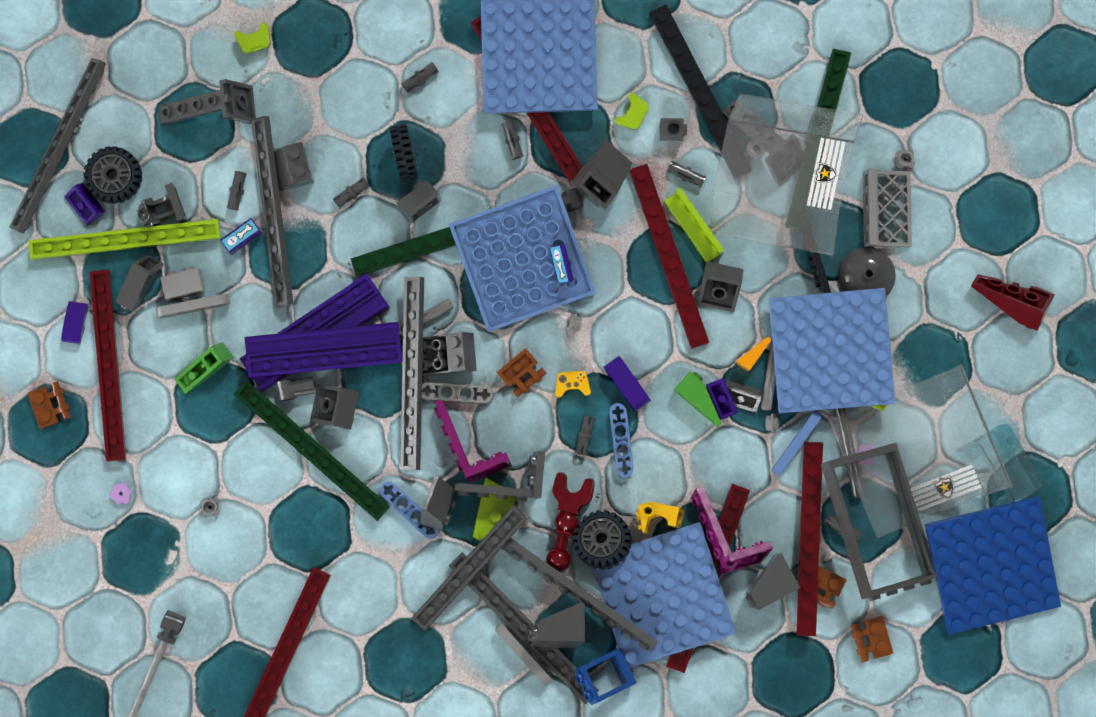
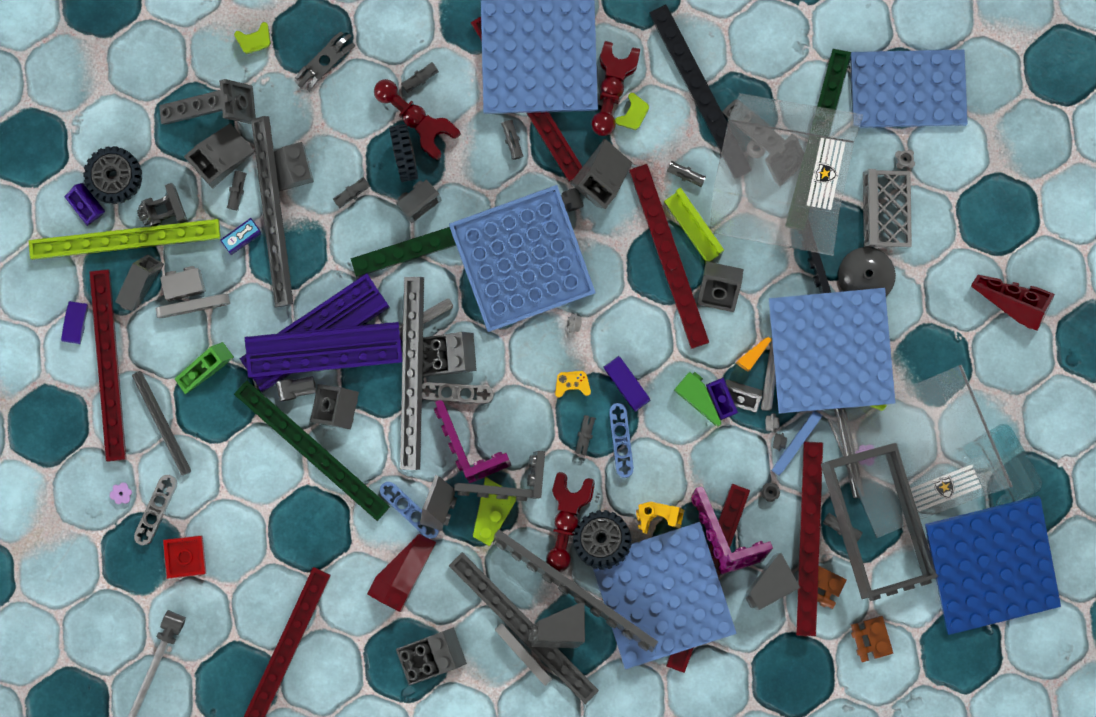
(43, 406): dark orange plate -> none
(57, 145): dark grey plate -> none
(153, 508): none -> light grey beam
(161, 423): none -> dark grey axle
(184, 557): none -> red plate
(206, 503): light grey plate -> none
(219, 155): none -> dark grey slope
(314, 66): none -> dark grey piece
(399, 577): none -> dark red wedge
(415, 117): none -> dark red piece
(431, 656): none -> dark grey slope
(469, 567): dark grey tile -> none
(517, 368): dark orange plate -> none
(561, 263): slope -> none
(612, 86): none -> dark red piece
(621, 668): blue window -> none
(665, 123): dark grey brick -> none
(775, 492): none -> dark grey plate
(779, 441): none -> dark grey plate
(909, 88): none -> medium blue plate

